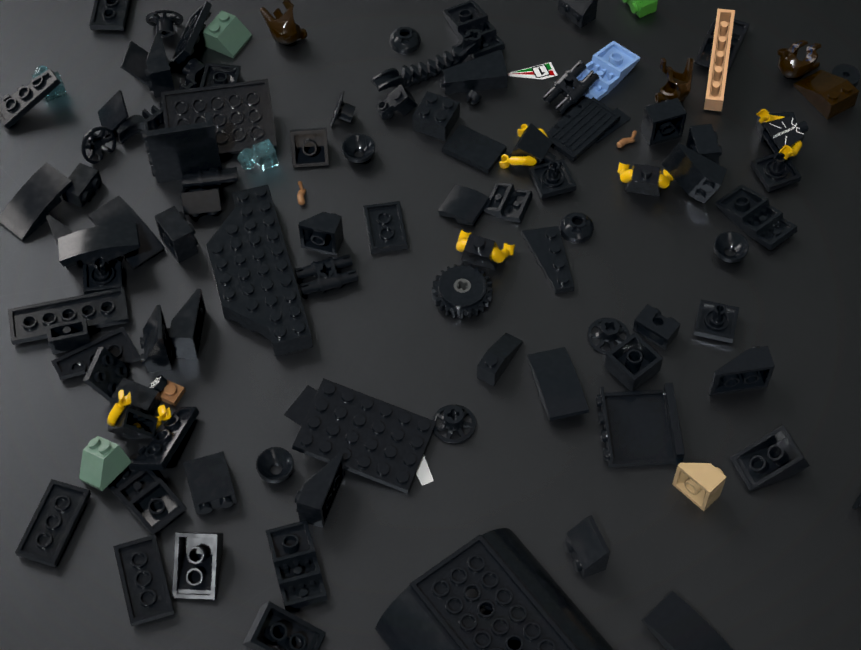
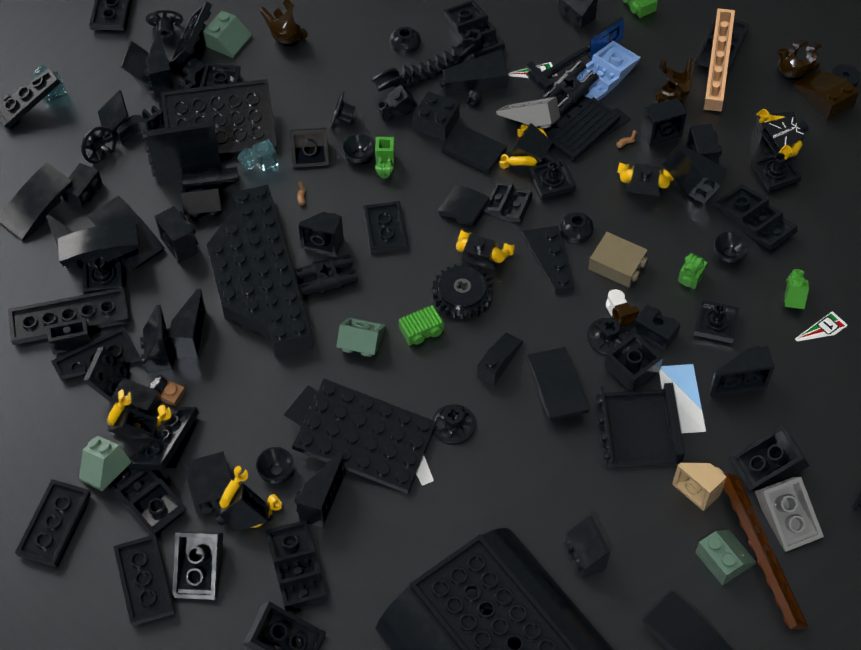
(244, 507): none -> black torso
(360, 336): none -> sand green slope
(384, 156): none -> bright green brick
(421, 325): none -> bright green brick
(538, 112): none -> light grey slope
(597, 41): none -> black piece
(618, 259): none -> dark tan brick
(620, 309): none -> dark brown leg
(686, 396): none -> sticker
(692, 271): none -> bright green brick
(724, 555): none -> sand green slope
(765, 556): none -> reddish brown plate
(790, 513): none -> light grey slope
(796, 290): none -> bright green brick
(827, 326): none -> sticker

